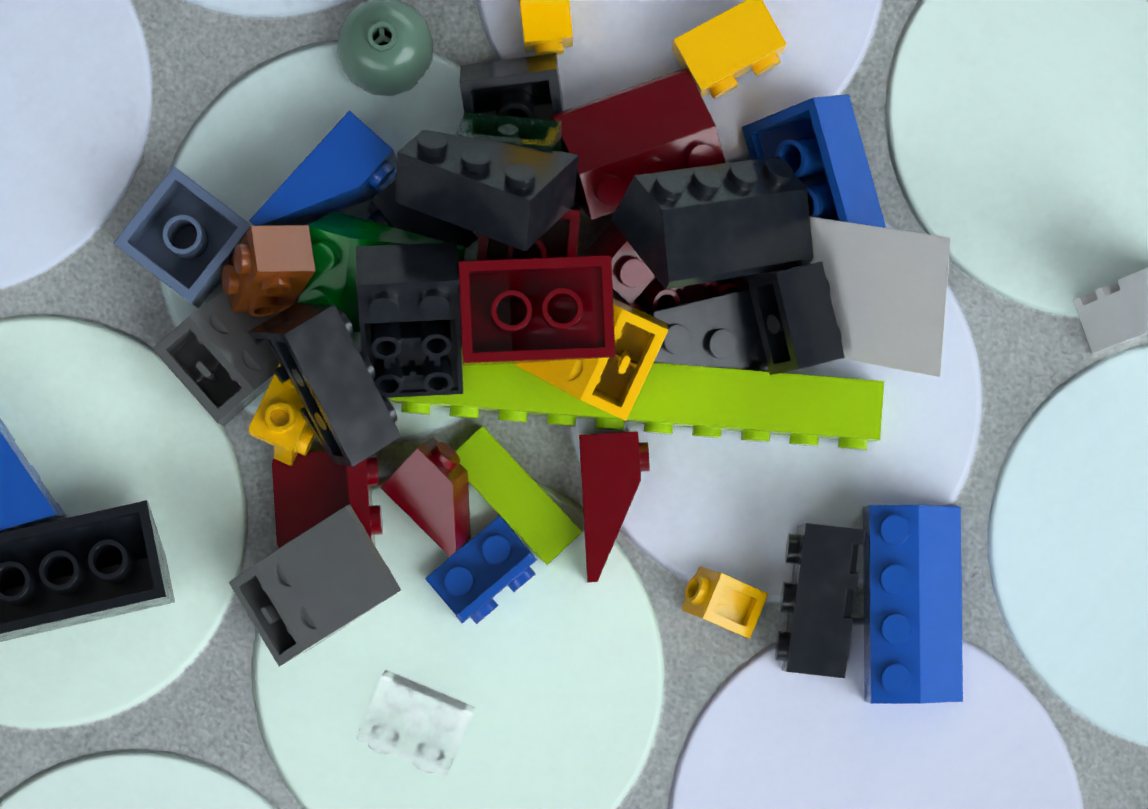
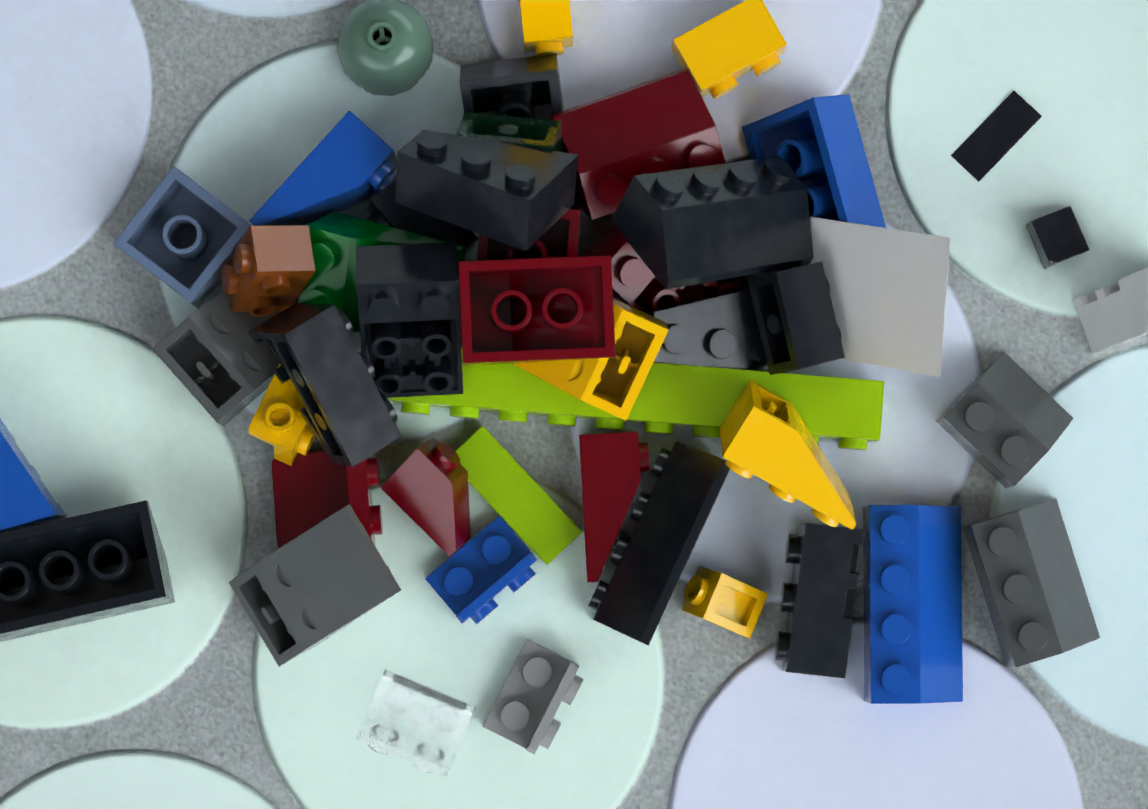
(532, 697): none -> light grey bracket
(661, 541): none -> black slope
(772, 442): none -> yellow slope
(996, 136): none -> black sticker
(1005, 421): none -> dark grey slope
(1031, 583): none -> dark grey slope
(1057, 237): none -> black slope

